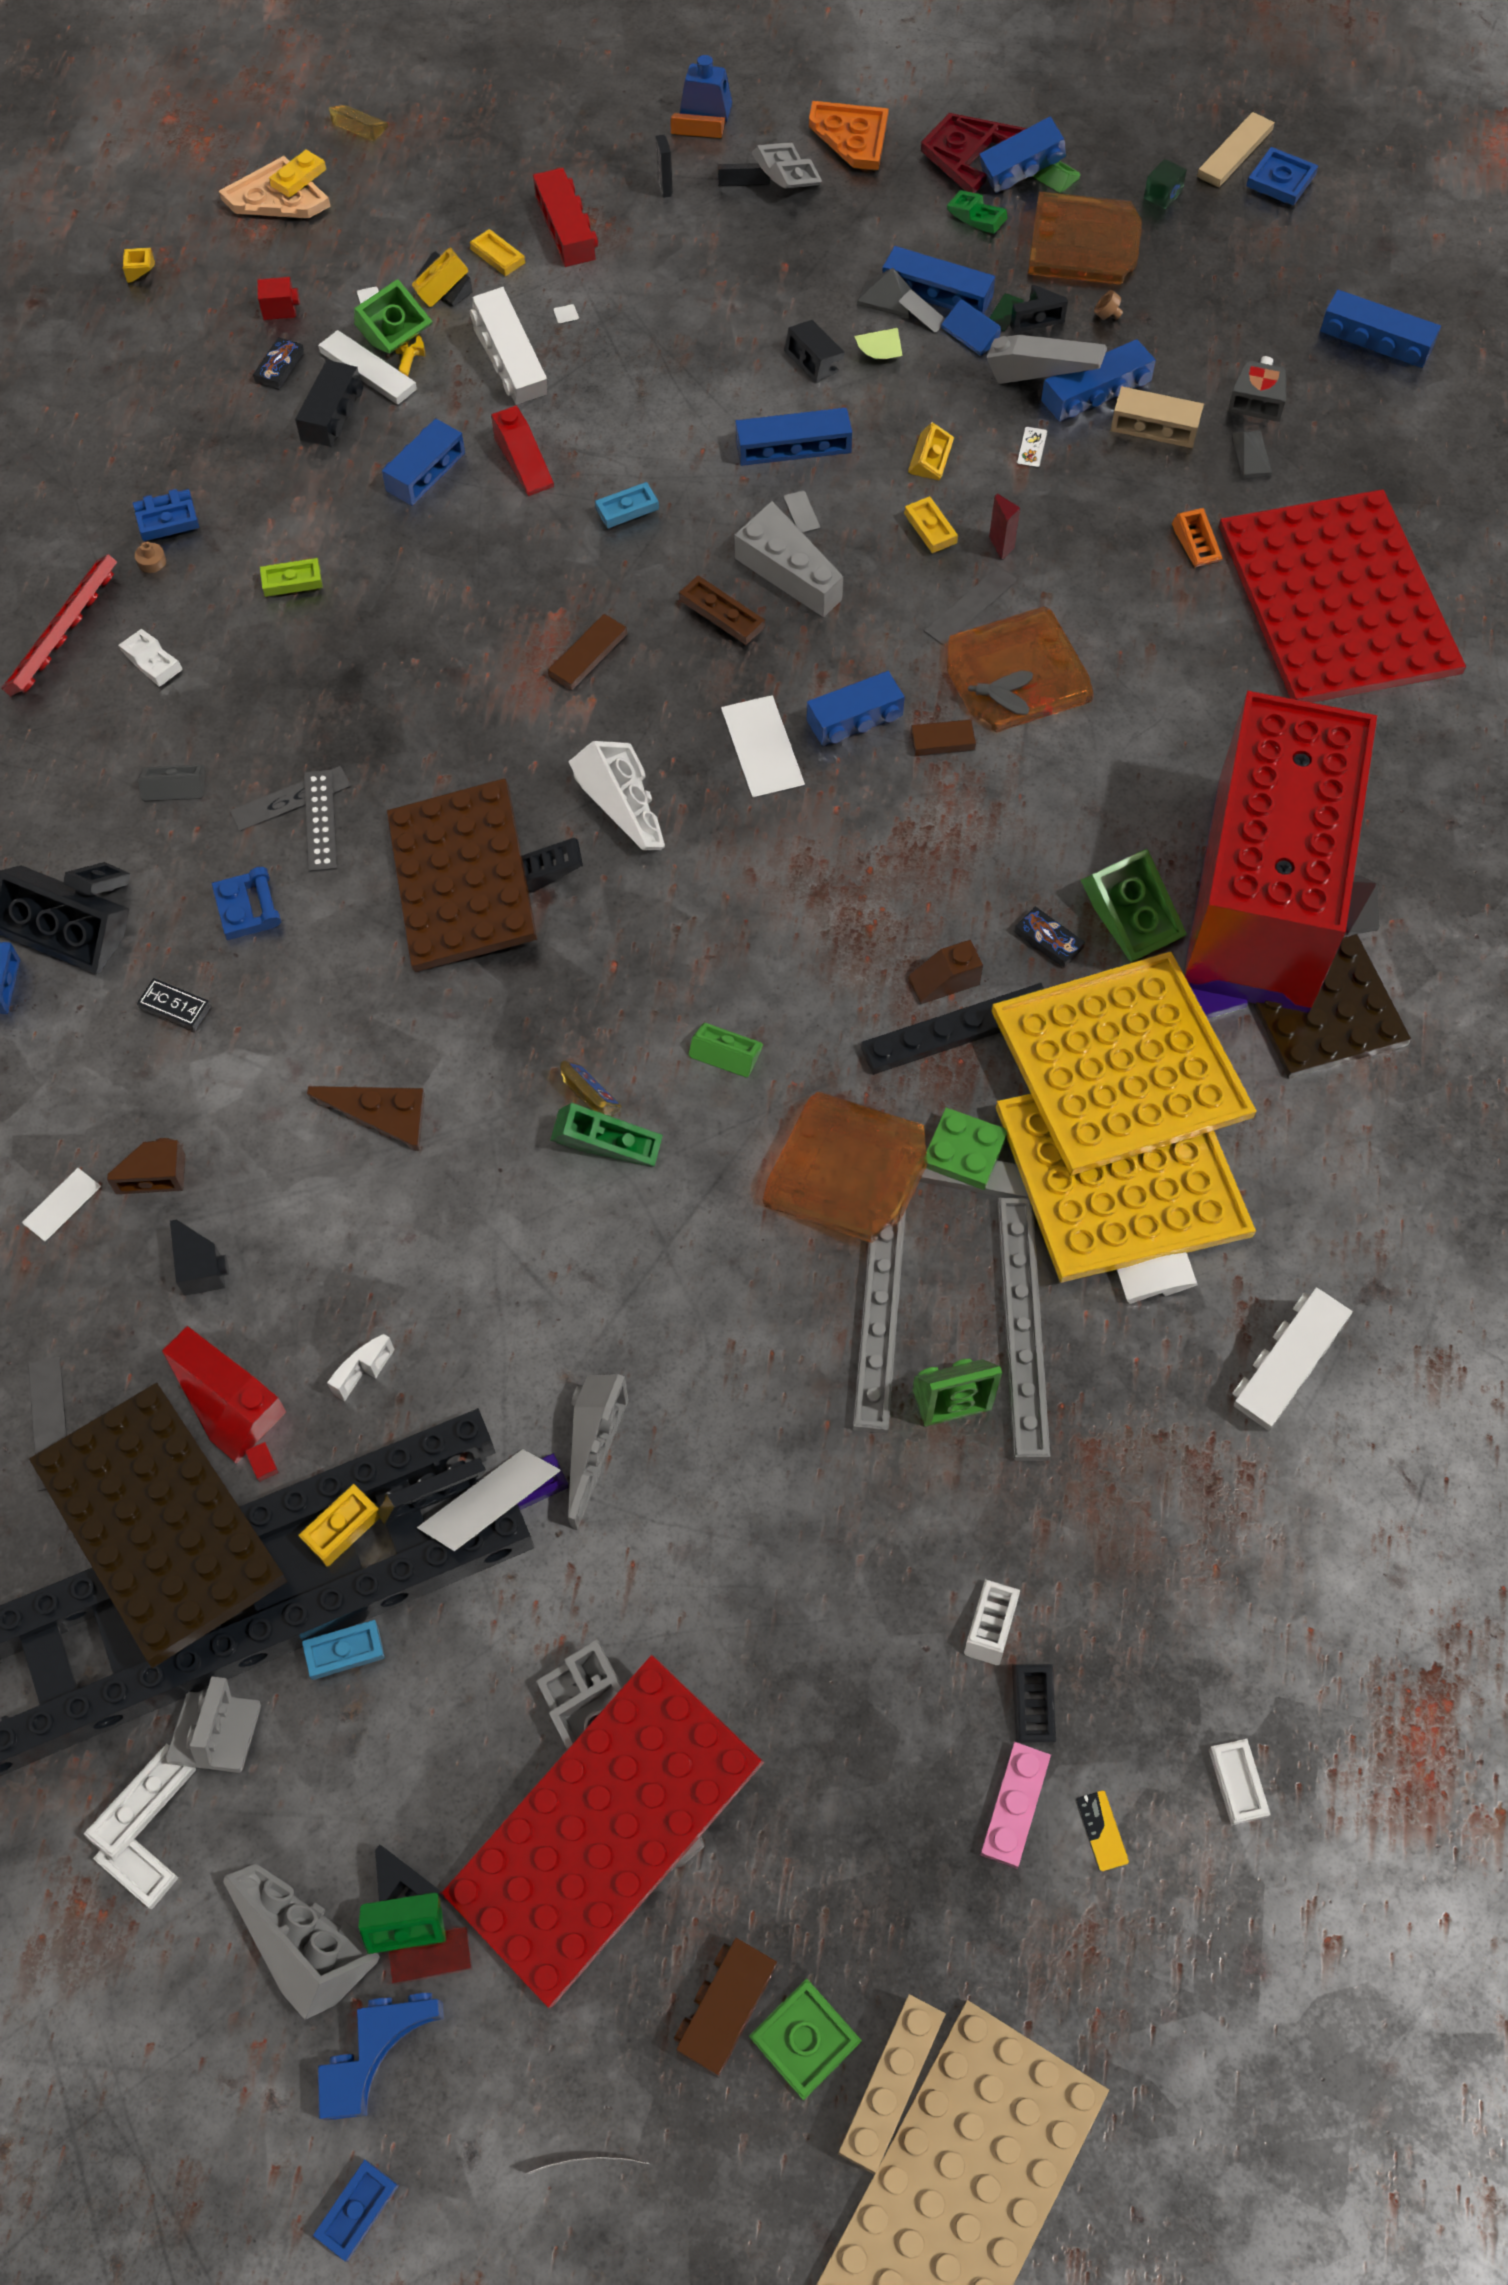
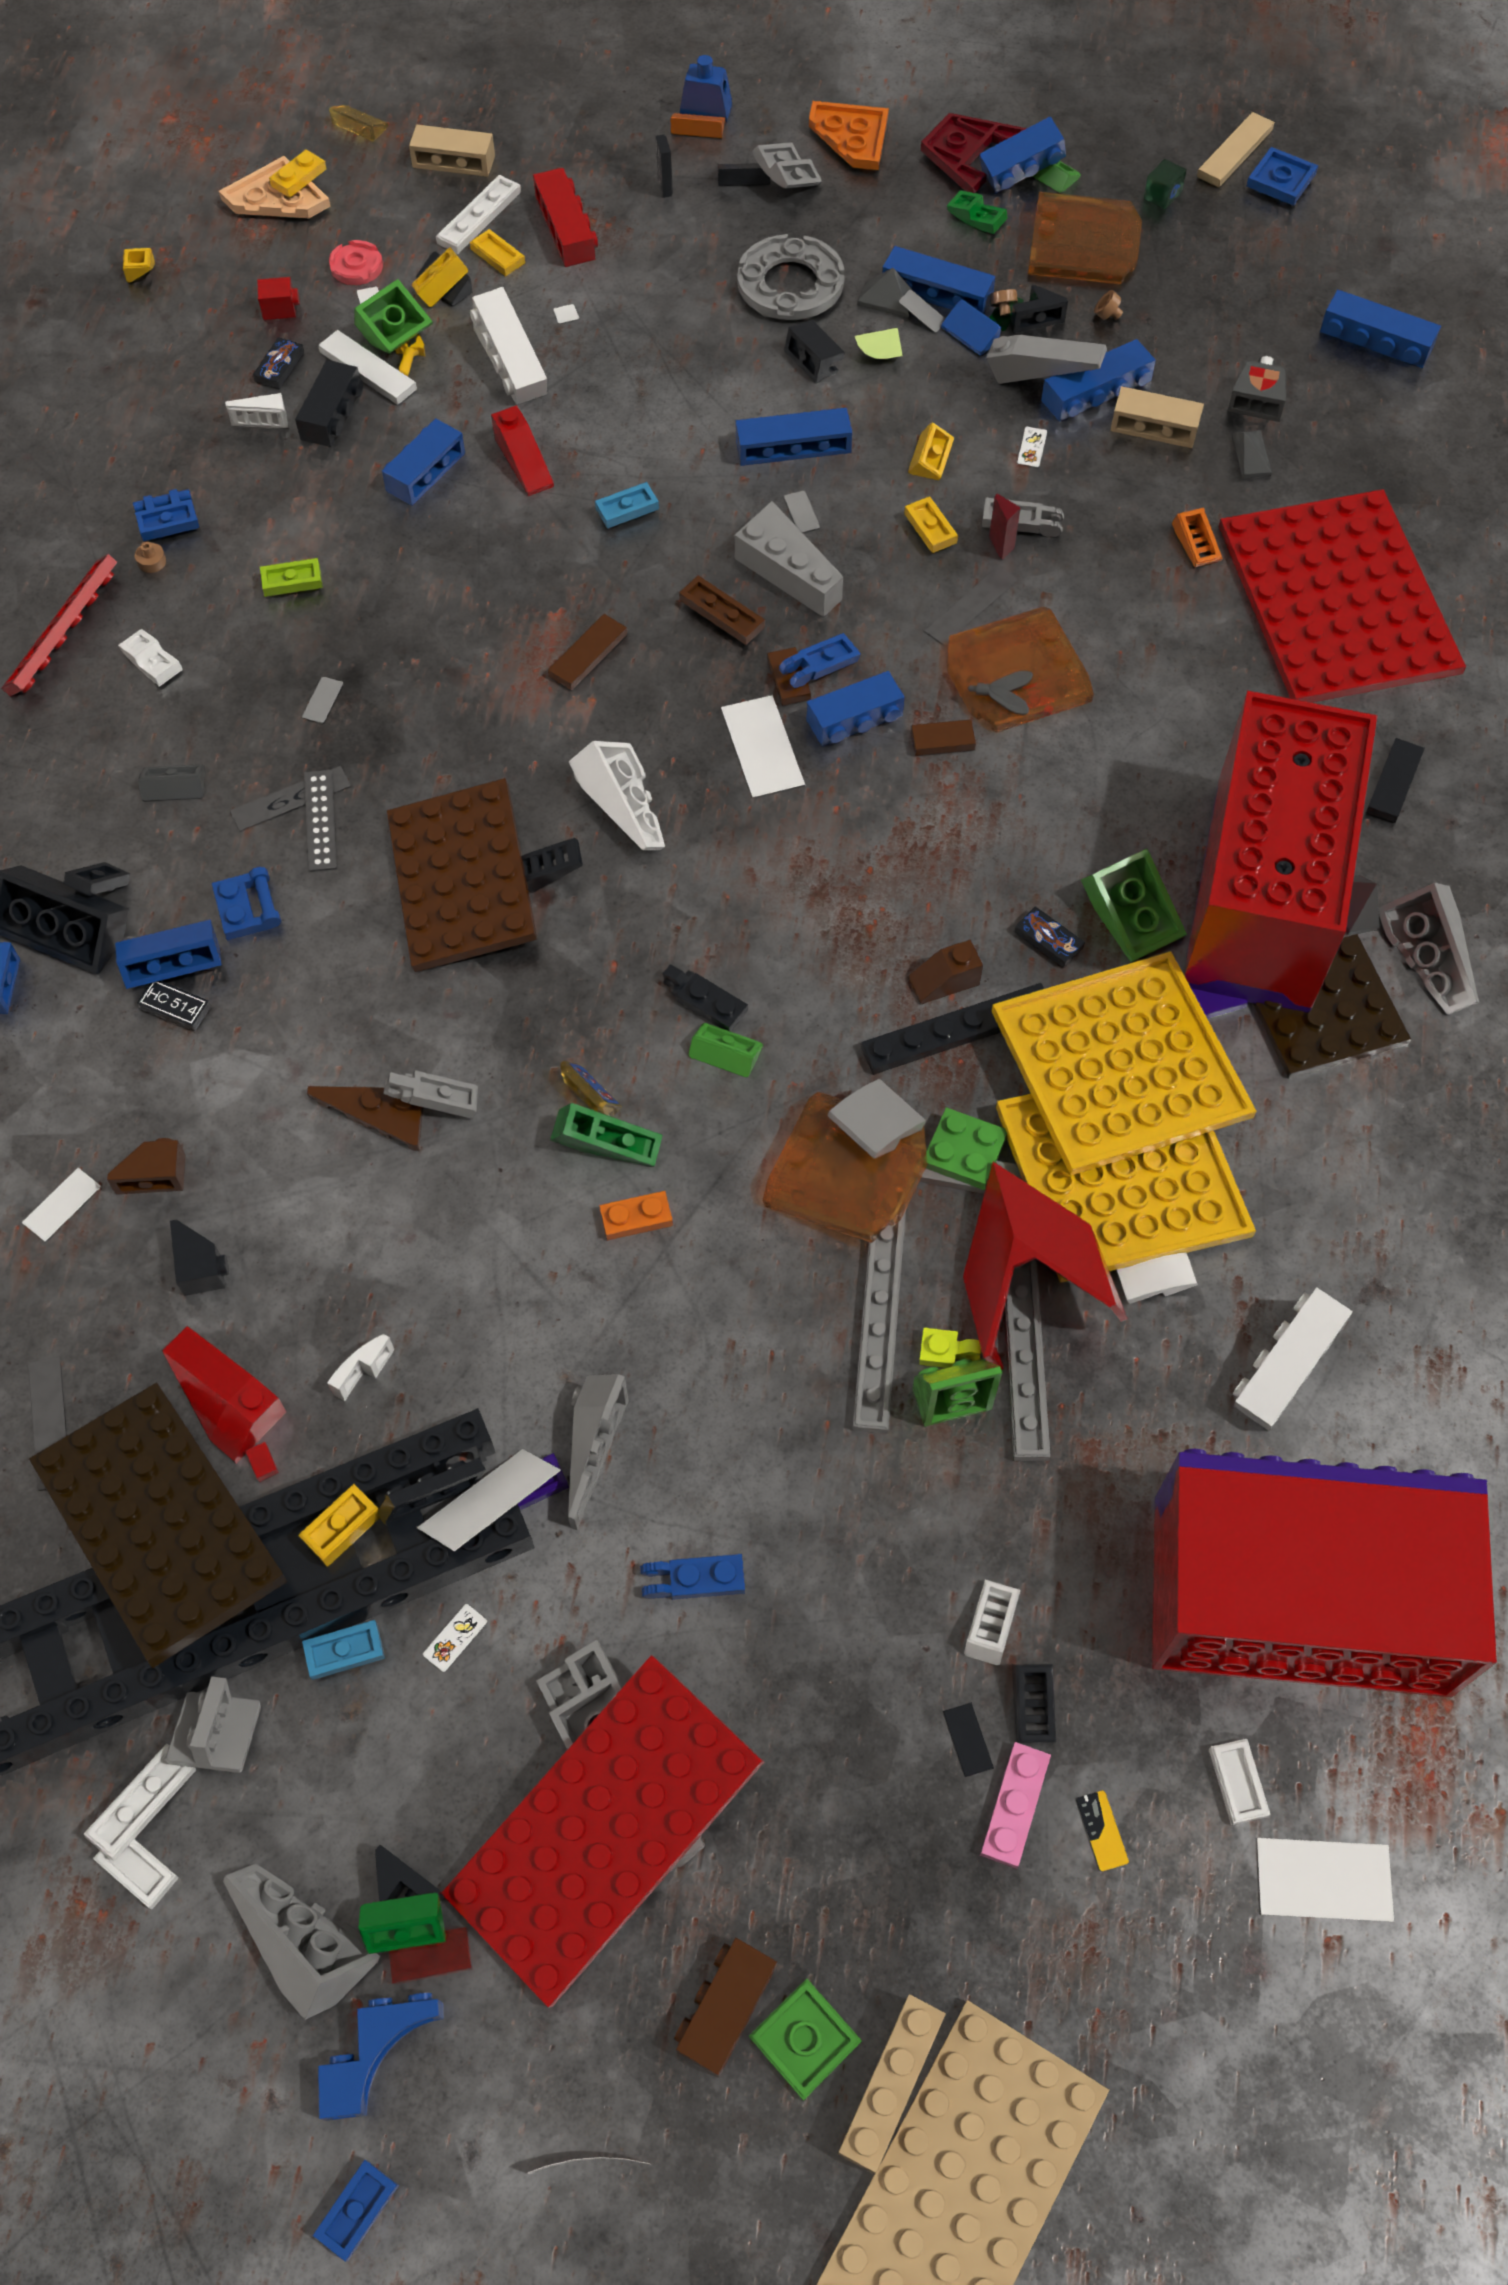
(168, 954): none -> blue brick
(266, 409): none -> white slope
(322, 699): none -> light grey sticker
(356, 263): none -> coral tile
(433, 1092): none -> light grey hinge
(452, 150): none -> tan brick
(455, 1637): none -> white sticker
(478, 214): none -> white tile
(636, 1215): none -> orange plate
(696, 1577): none -> blue hinge
(705, 998): none -> black hinge
(785, 690): none -> reddish brown tile
(787, 305): none -> light grey plate
(820, 659): none -> blue hinge
(876, 1118): none -> light grey slope
(941, 1348): none -> neon yellow plate
(968, 1739): none -> black sticker
(1003, 300): none -> medium nougat tile
(1023, 1226): none -> red windscreen
(1032, 518): none -> light grey hinge
(1322, 1574): none -> red piece
(1325, 1879): none -> white sticker
(1395, 780): none -> black tile
(1433, 941): none -> light grey wedge

